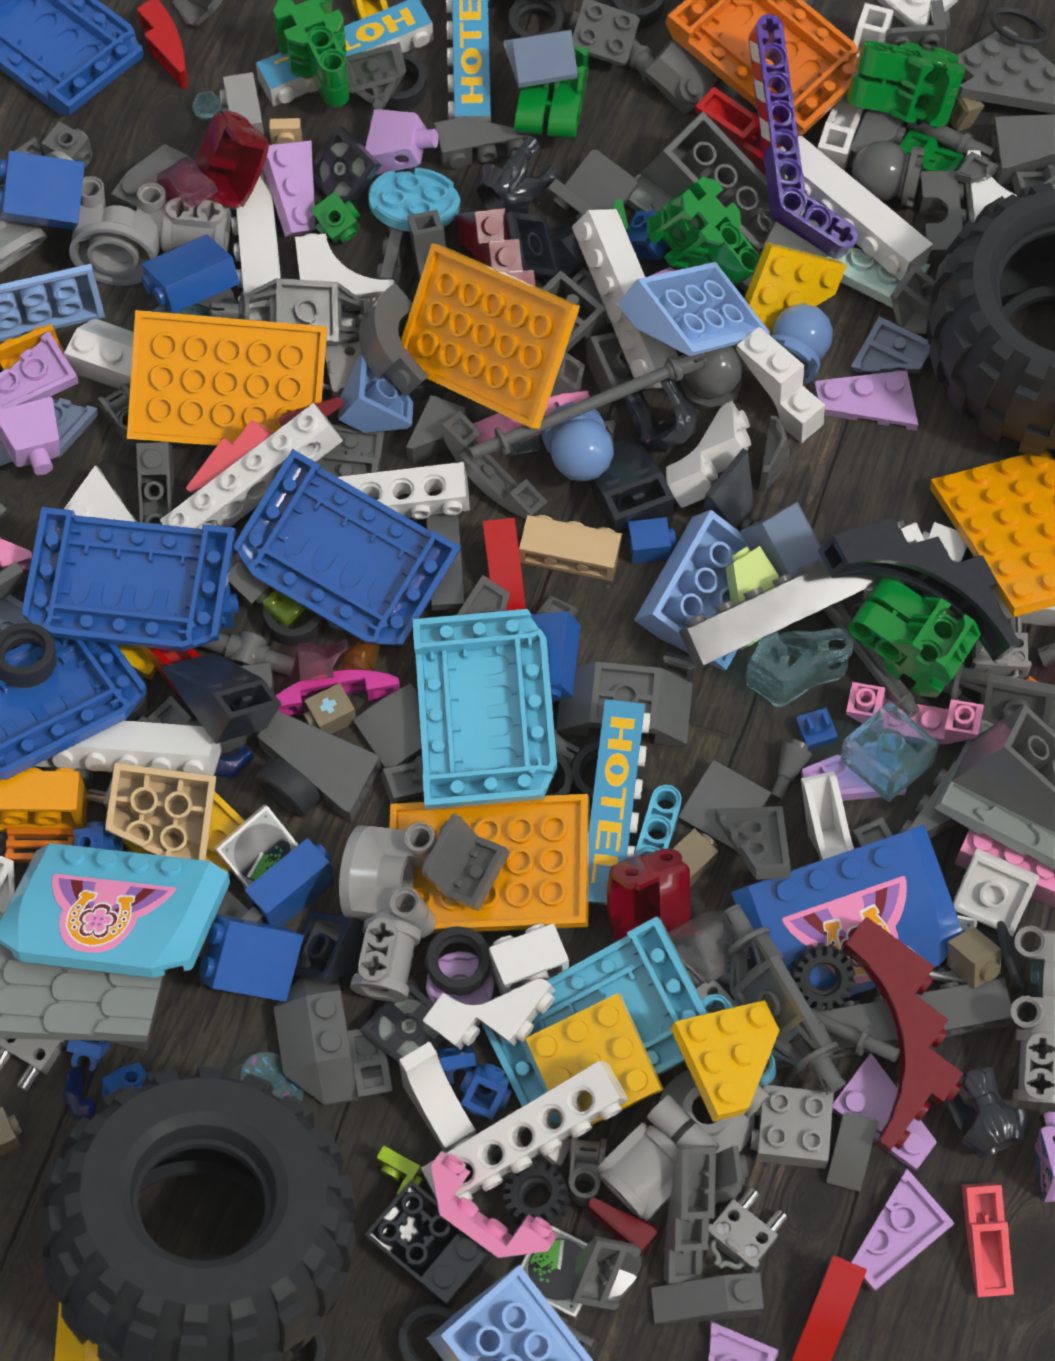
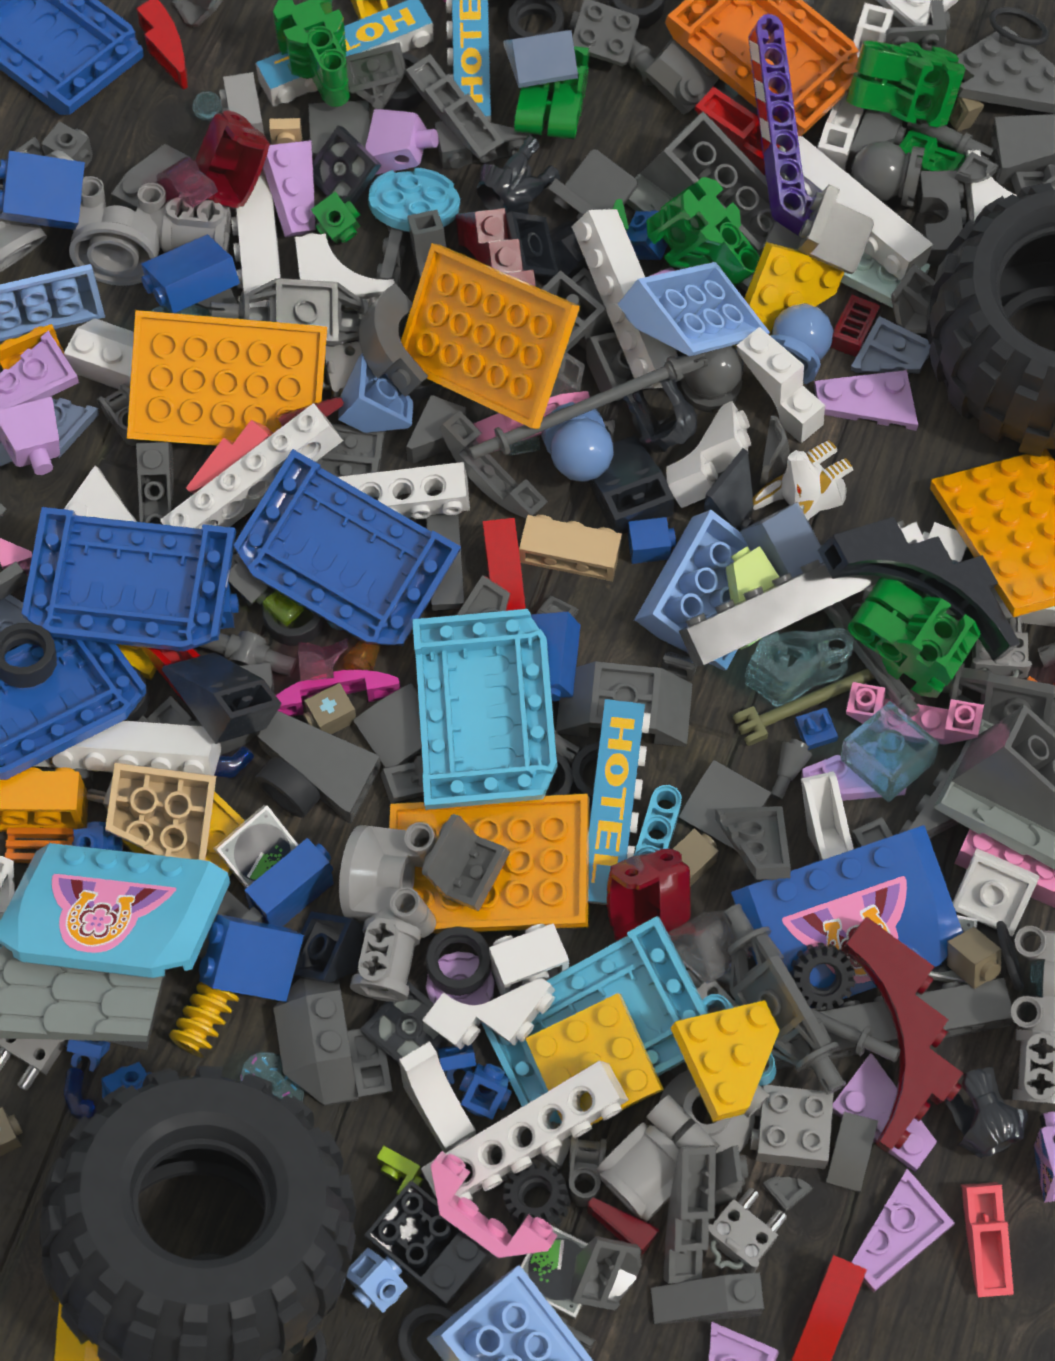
(201, 1018): none -> yellow piece
(324, 119): none -> dark grey slope
(376, 1280): none -> light blue brick
(454, 107): none -> dark grey slope
(758, 722): none -> olive hinge
(787, 1191): none -> dark grey tile
(808, 482): none -> white piece
(835, 232): none -> bracket
(845, 342): none -> dark red slope

